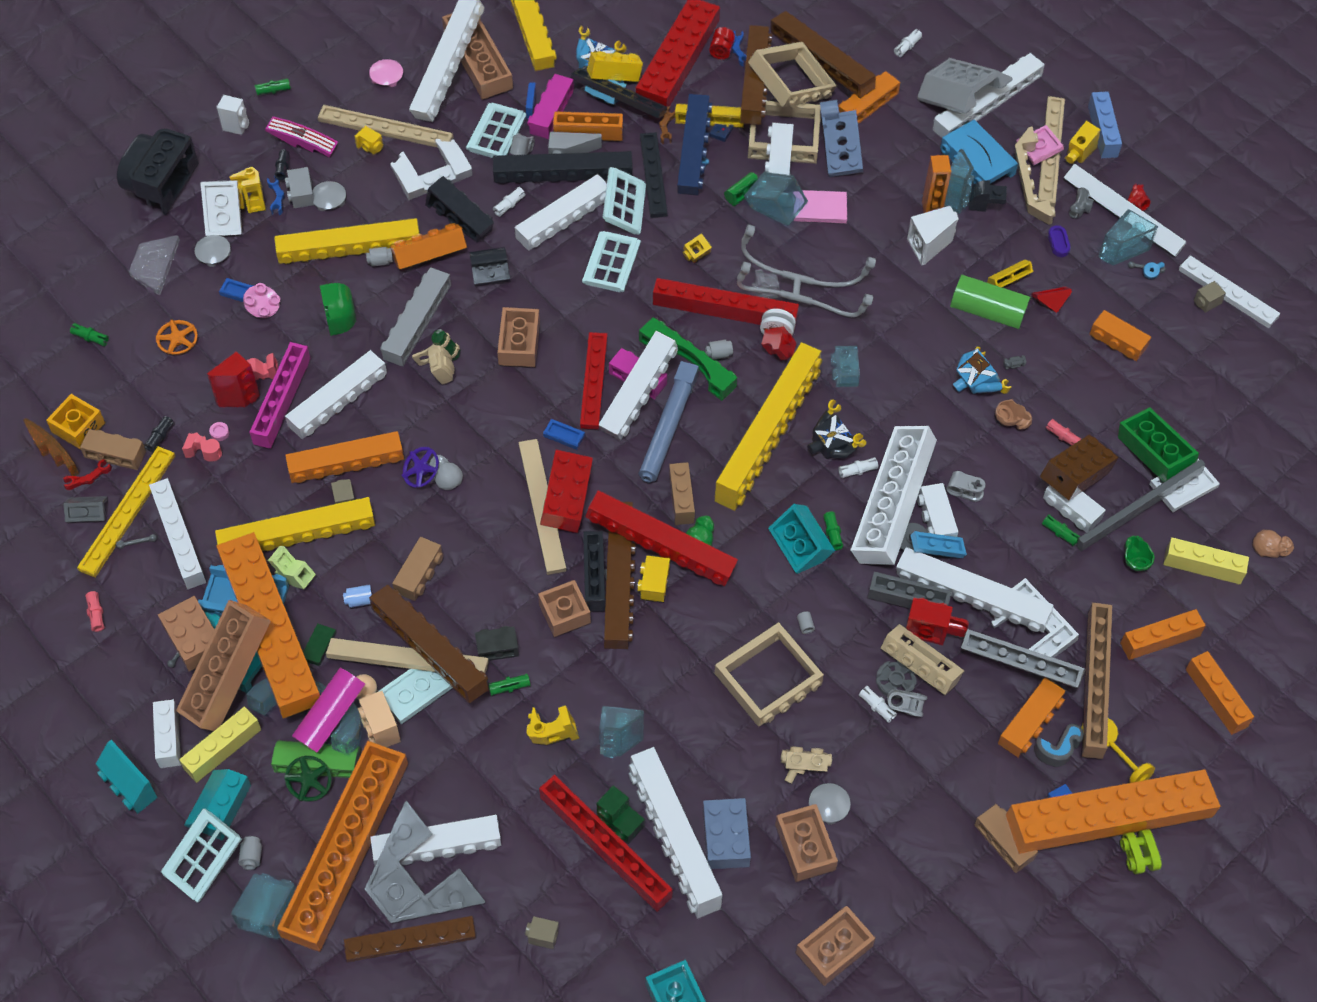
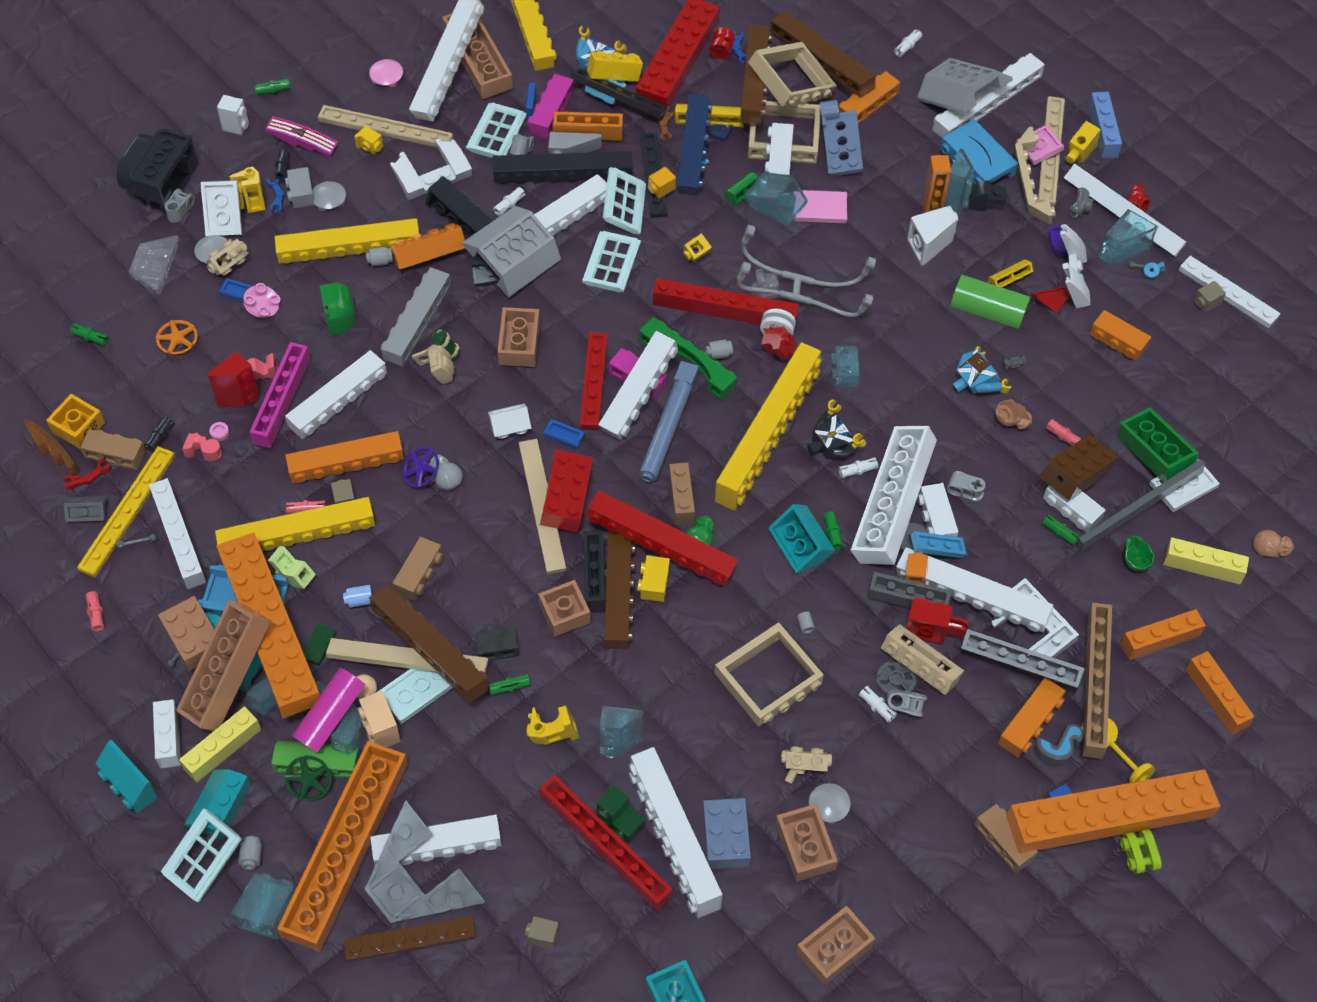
(178, 205): none -> light grey piece
(231, 254): none -> tan brick
(294, 507): none -> coral pin
(509, 421): none -> white brick
(515, 248): none -> light grey slope
(662, 182): none -> light orange brick
(917, 567): none -> orange brick
(1077, 256): none -> white wedge

